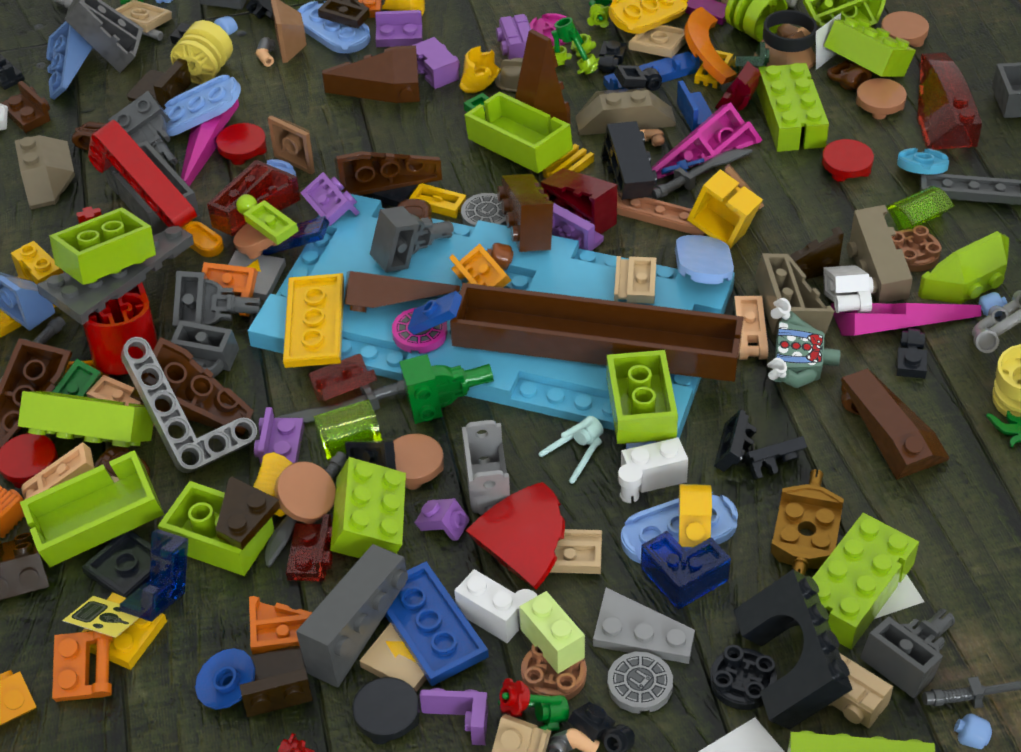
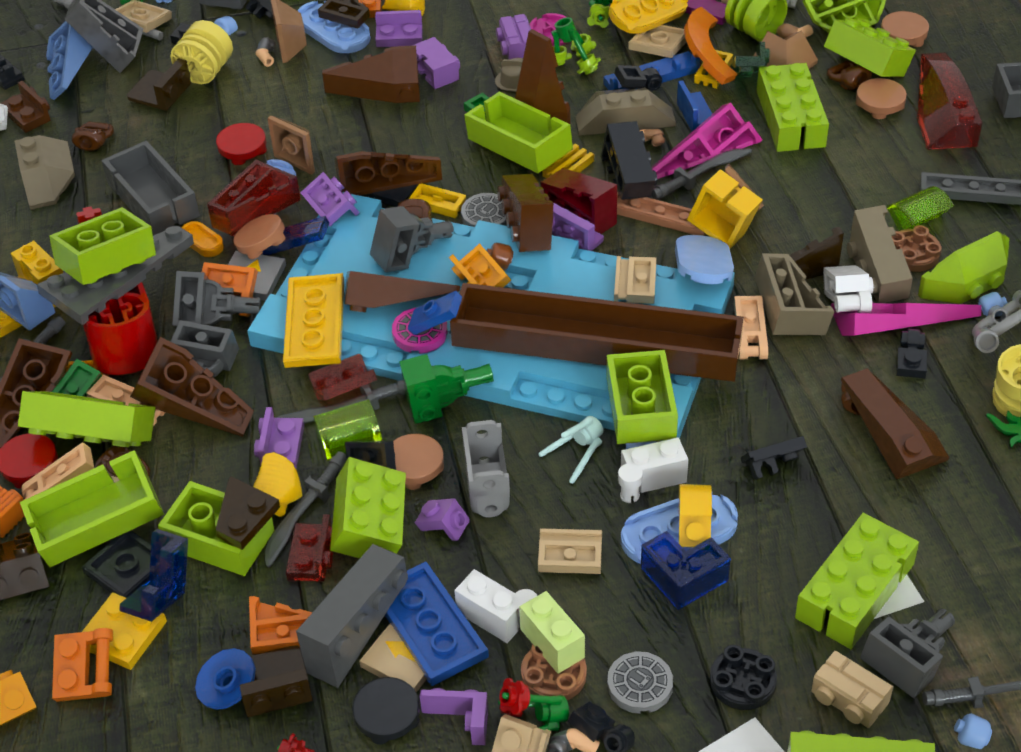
(101, 617): sticker -> none
(115, 148): red beam -> none
(147, 121): dark grey brick -> none
(176, 416): light grey beam -> none
(201, 103): light blue tile -> none
(203, 144): dark pink wedge -> none
(266, 219): lime plate -> none
(305, 492): nougat tile -> none
(478, 70): yellow hair -> none
(523, 532): red brick -> none
(611, 55): black plate -> none
(634, 627): light grey wing -> none
(683, 164): blue piece -> none
(734, 440): black plate -> none
(741, 88): dark red cylinder -> none
(789, 17): black tyre -> none
(798, 349): torso -> none
(812, 509): pearl gold plate -> none
(820, 672): black arch -> none
(822, 53): white sticker -> none
(847, 159): red tile -> none
(923, 163): medium azure tile -> none

